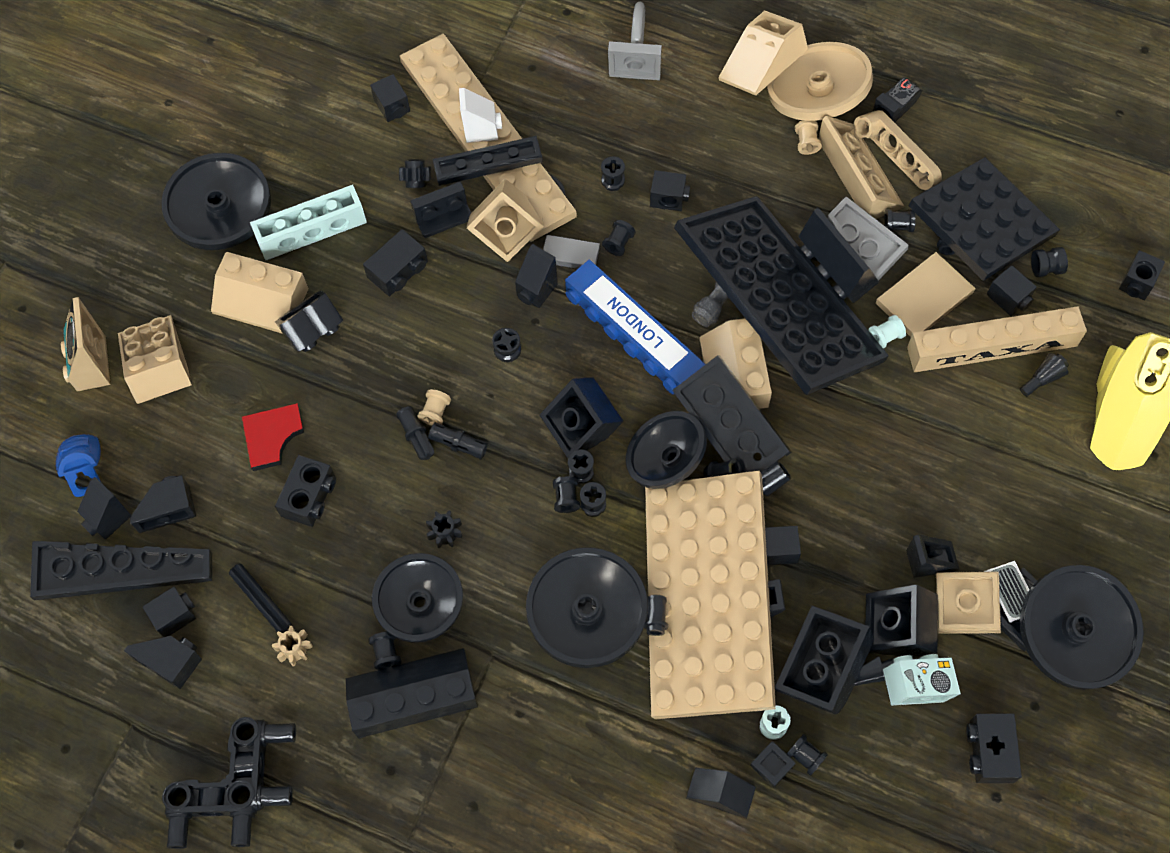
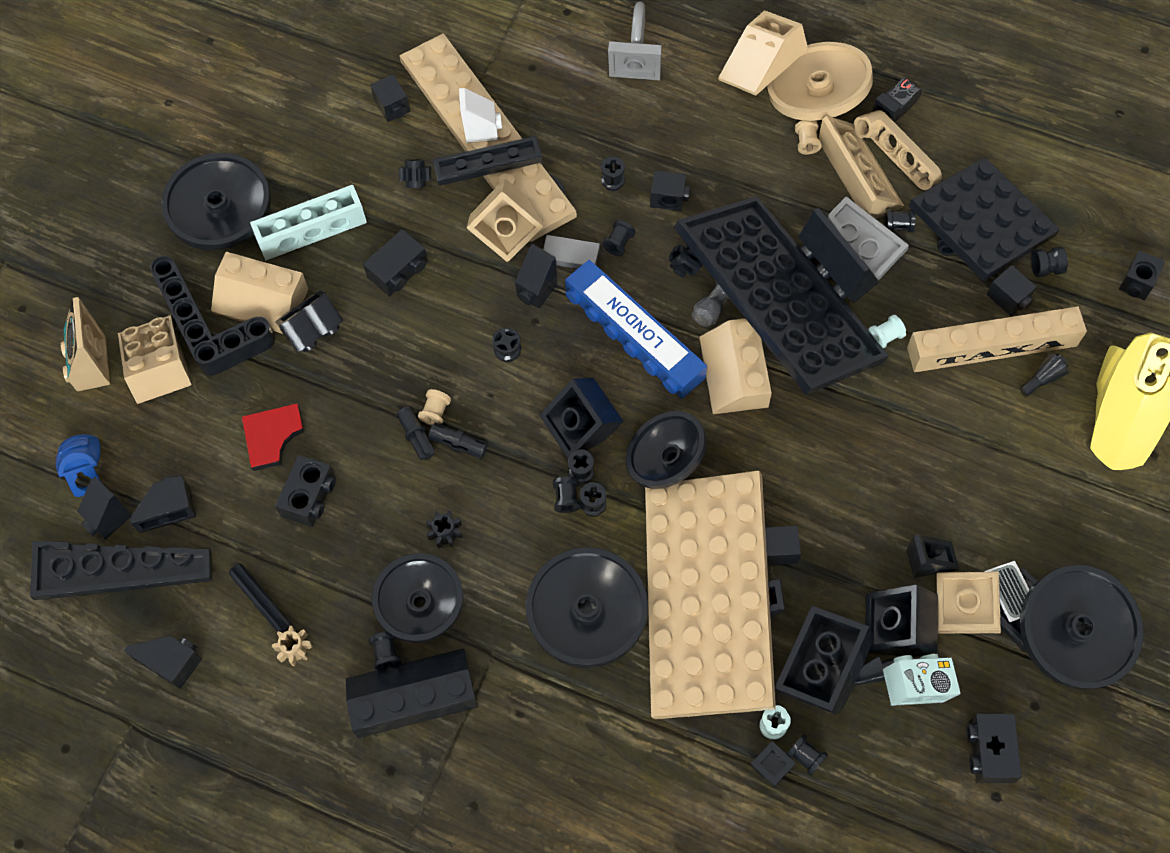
(170, 611): black brick -> none
(193, 325): none -> black beam
(220, 798): black pin -> none
(441, 209): black bracket -> none
(656, 615): black pin -> none
(684, 261): none -> black gear
(721, 791): black slope -> none
(723, 468): black pin -> none
(734, 422): black hinge -> none
(926, 294): tan tile -> none

